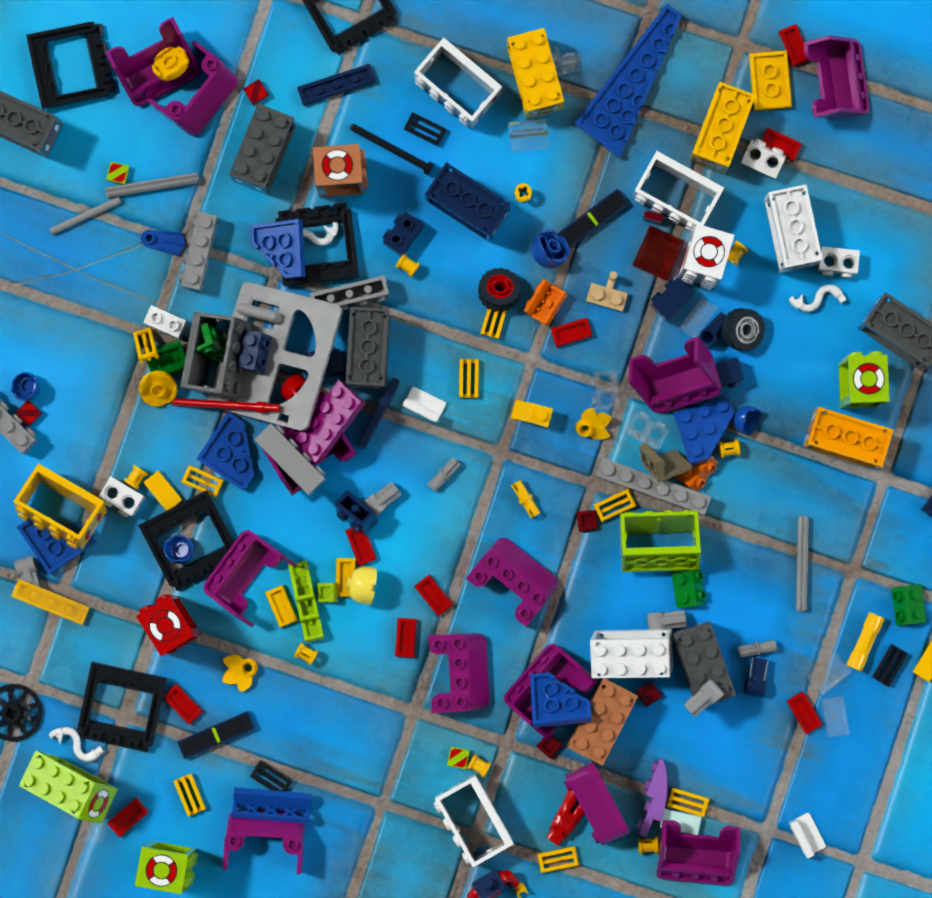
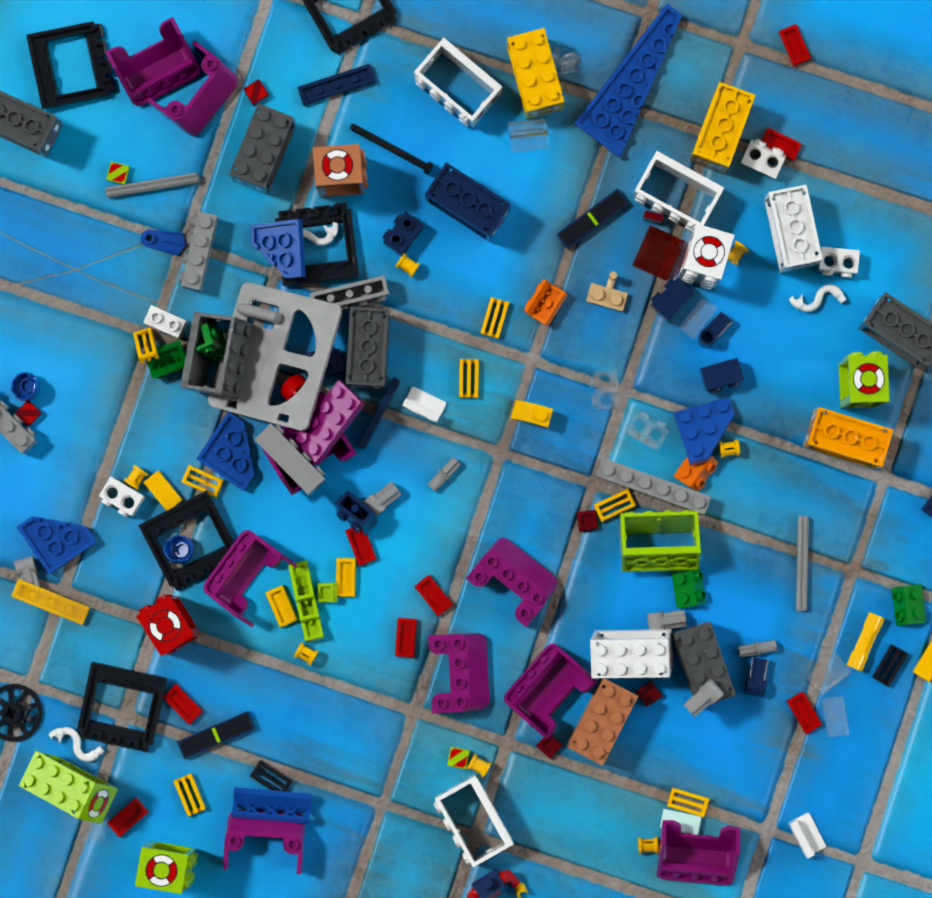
(68, 490): yellow hose -> none
(86, 215): light grey bar -> none
(158, 388): yellow tile -> none
(170, 63): yellow tile -> none
(237, 674): yellow plate -> none
(254, 351): dark blue brick -> none
(259, 407): red bar -> none
(362, 585): light yellow cylinder -> none
(439, 136): black tile -> none
(495, 299): black wheel -> none
(521, 187): yellow bush -> none
(525, 499): yellow pin -> none
(550, 249): blue cylinder -> none
(556, 702): blue plate -> none
(558, 851): yellow tile -> none
(565, 820): red piece -> none
(571, 332): red tile -> none
(596, 424): yellow plate -> none
(596, 803): magenta windscreen -> none
(657, 789): medium lavender slope -> none
(663, 465): dark tan bracket -> none
(676, 381): magenta windscreen -> none
(733, 329): black wheel -> none
(747, 419): blue hair -> none
(770, 80): yellow tile -> none
(840, 77): magenta windscreen -> none

